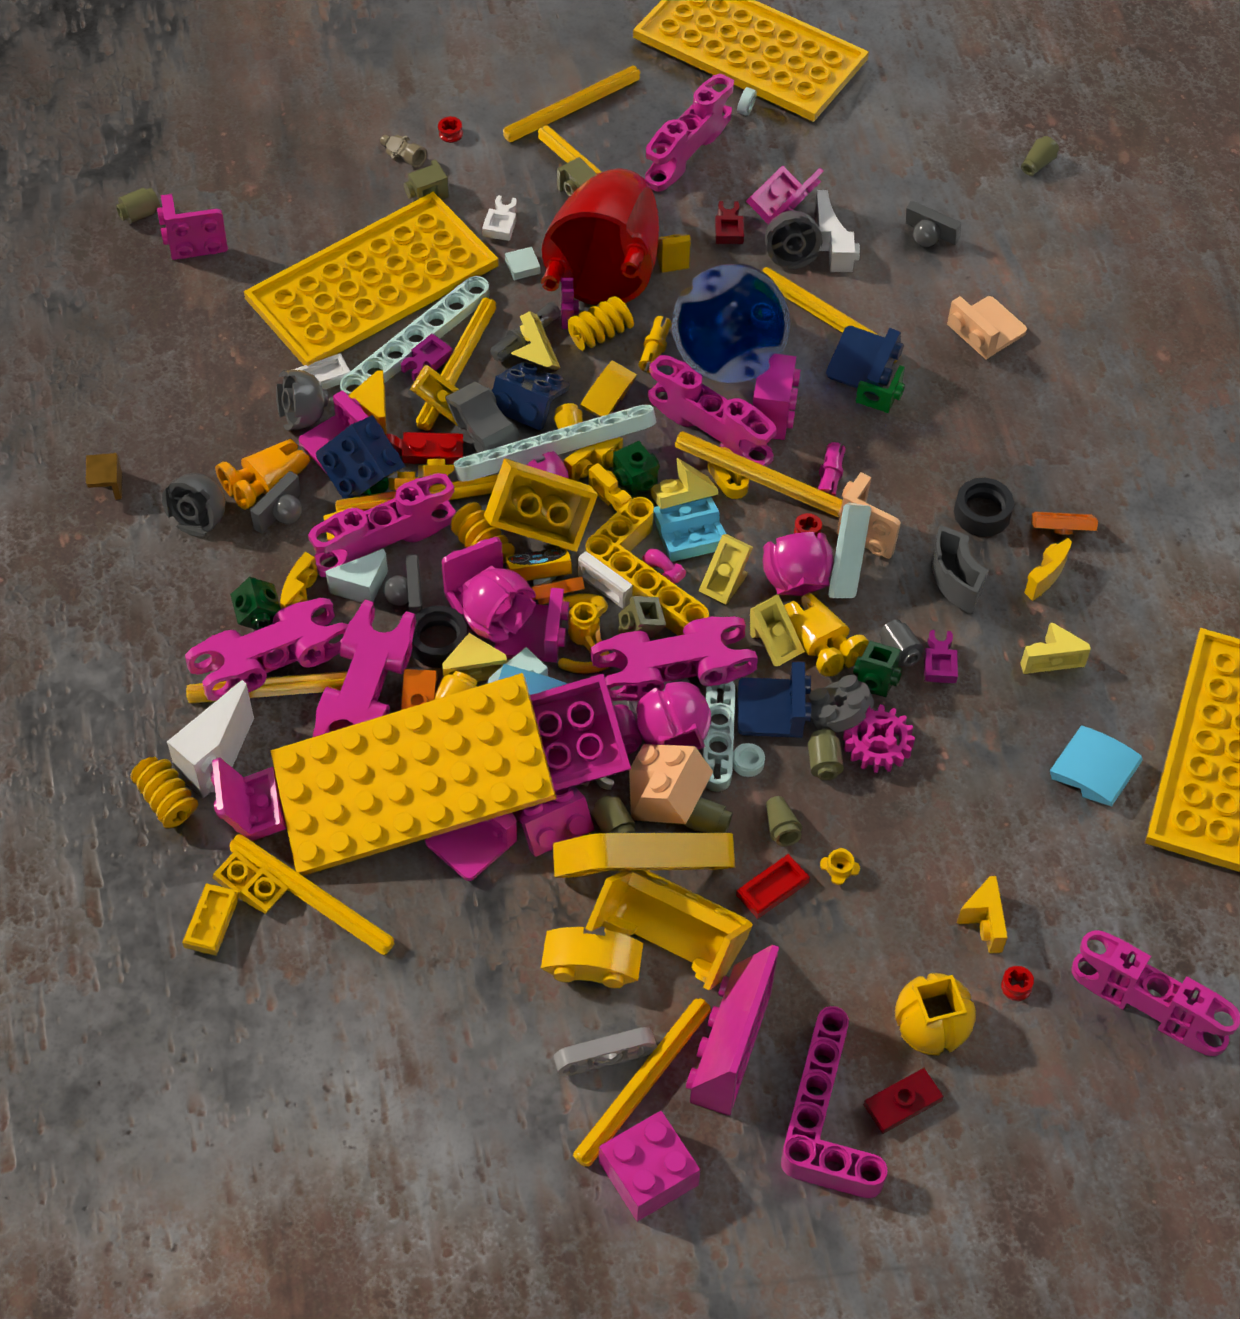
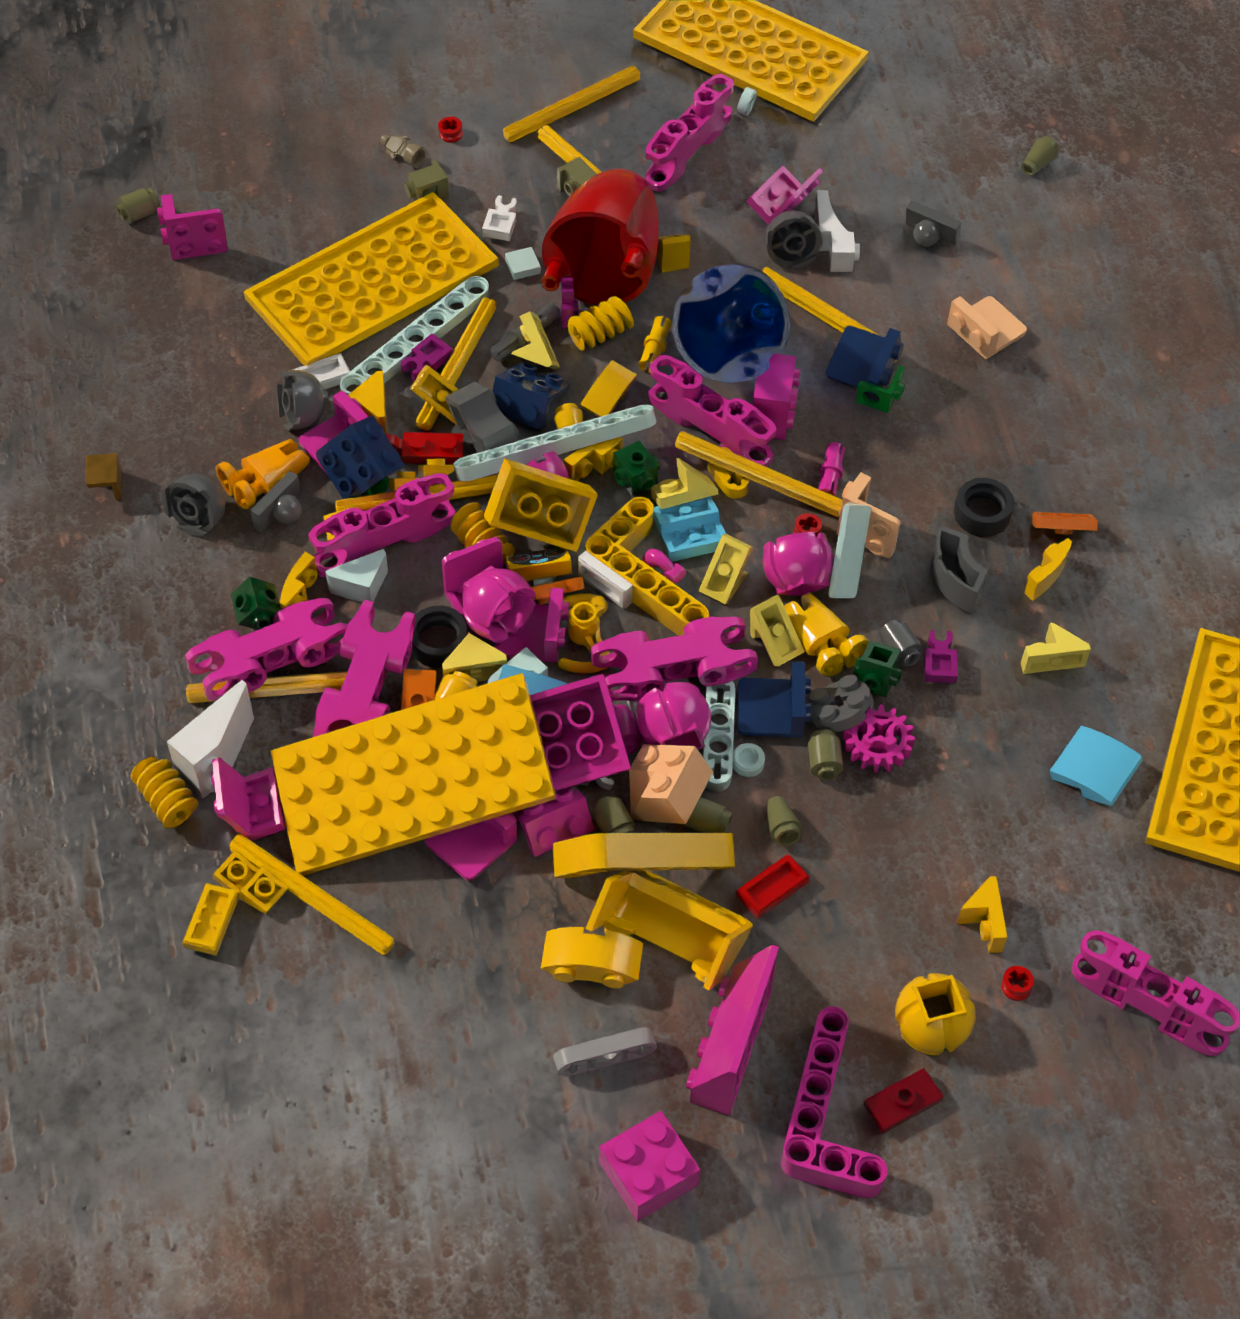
(404, 590): dark grey tile -> none
(607, 487): yellow plate -> none
(633, 616): olive brick -> none
(642, 1082): yellow axle -> none
(728, 225): dark red plate -> none
(842, 857): yellow plate -> none

